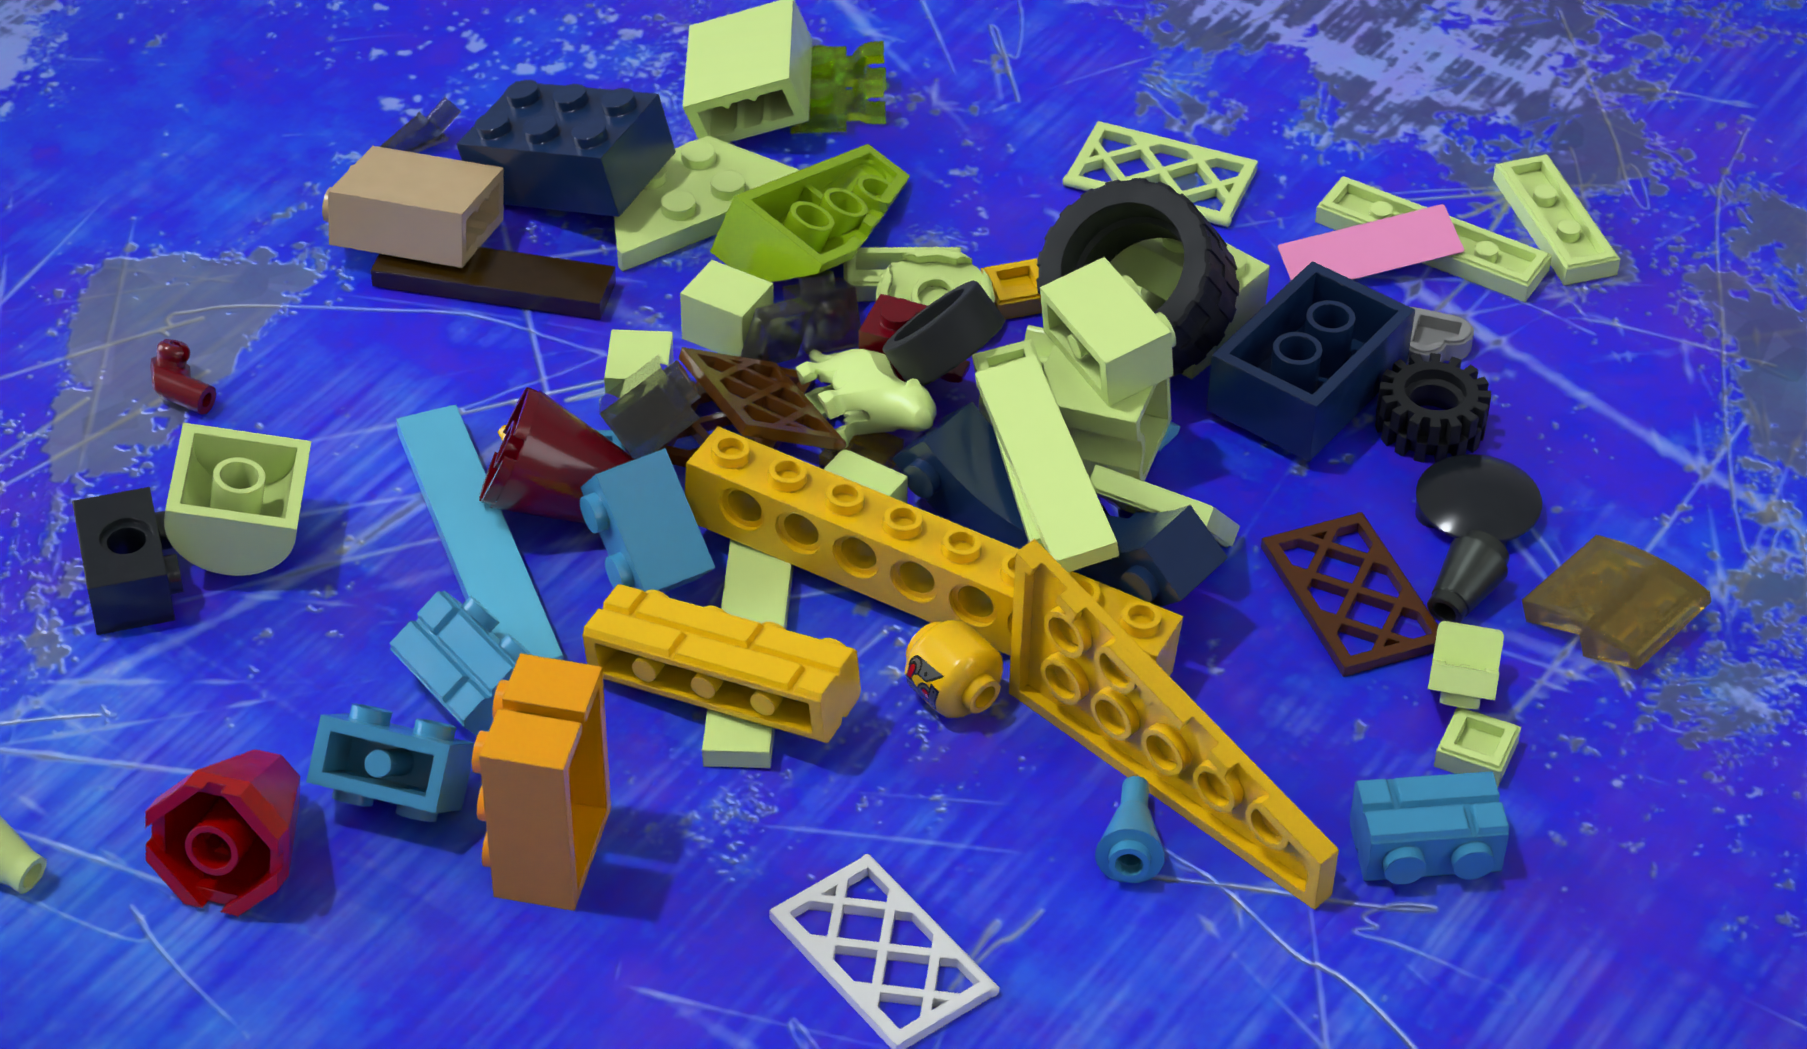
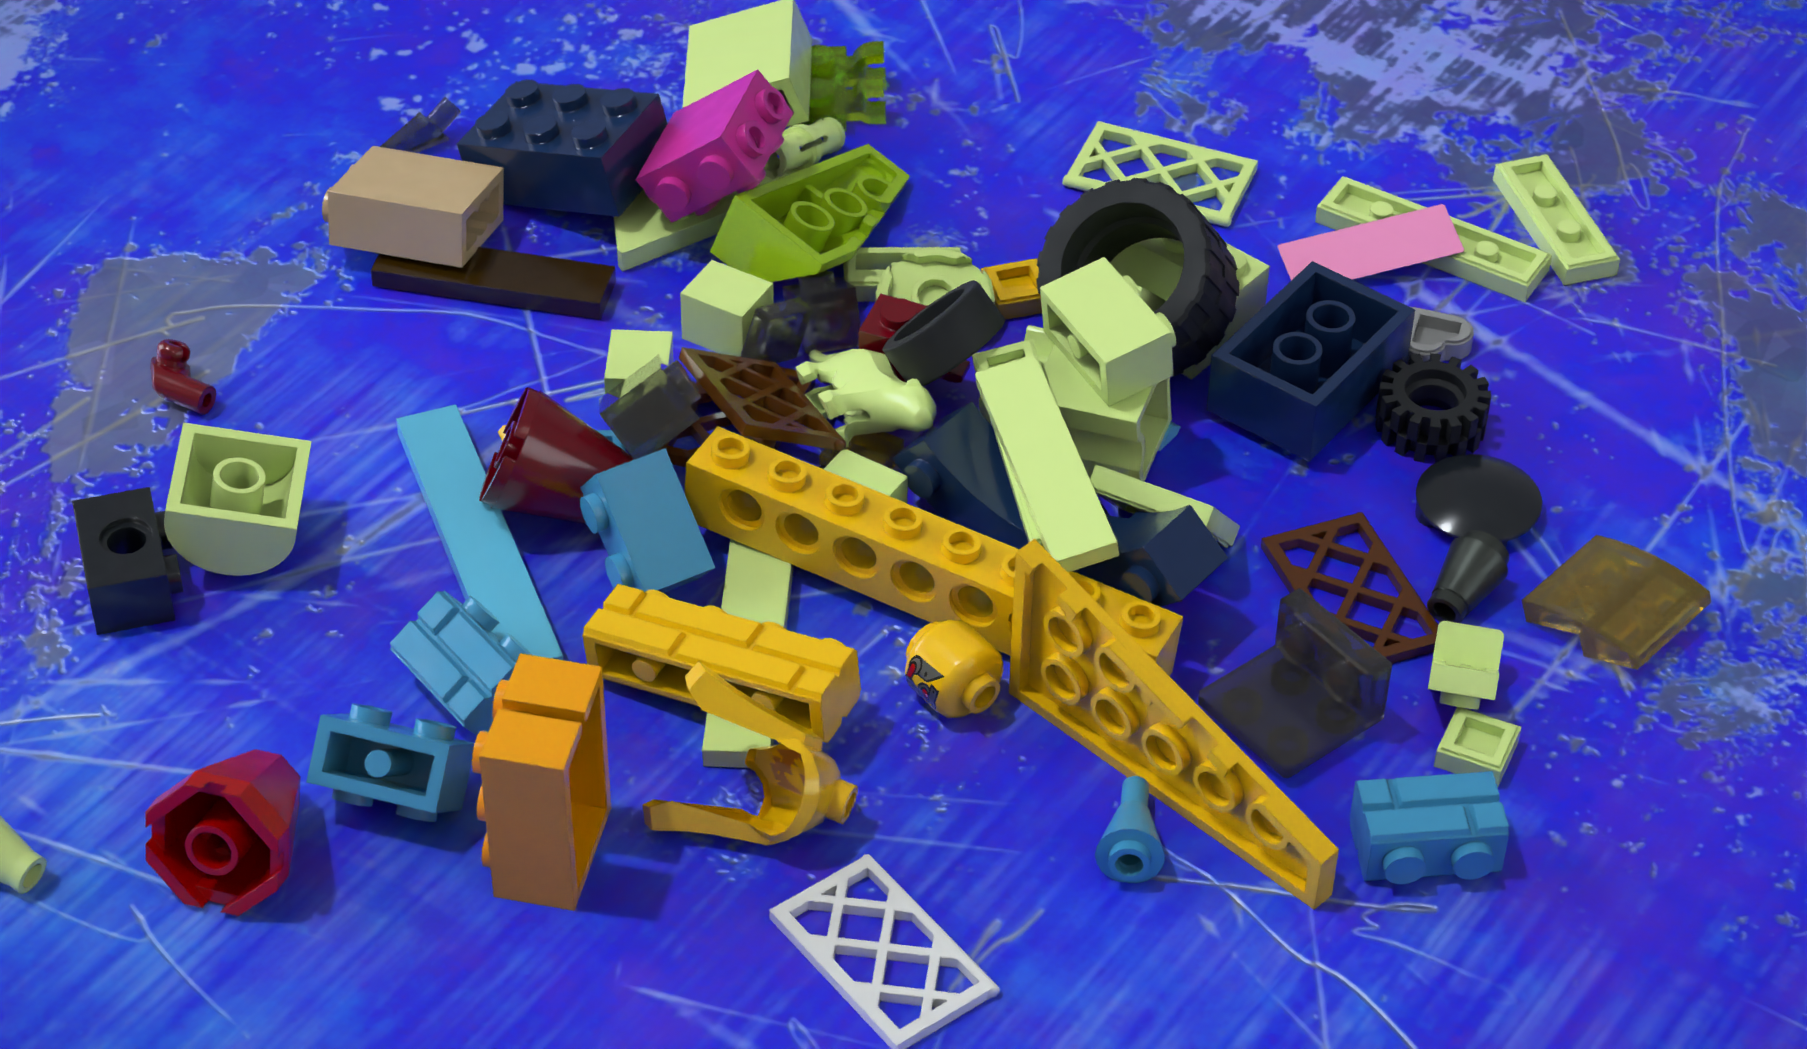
(715, 147): none -> dark pink brick
(796, 775): none -> yellow piece
(812, 146): none -> yellowish green pin
(1303, 692): none -> clear smoke bracket

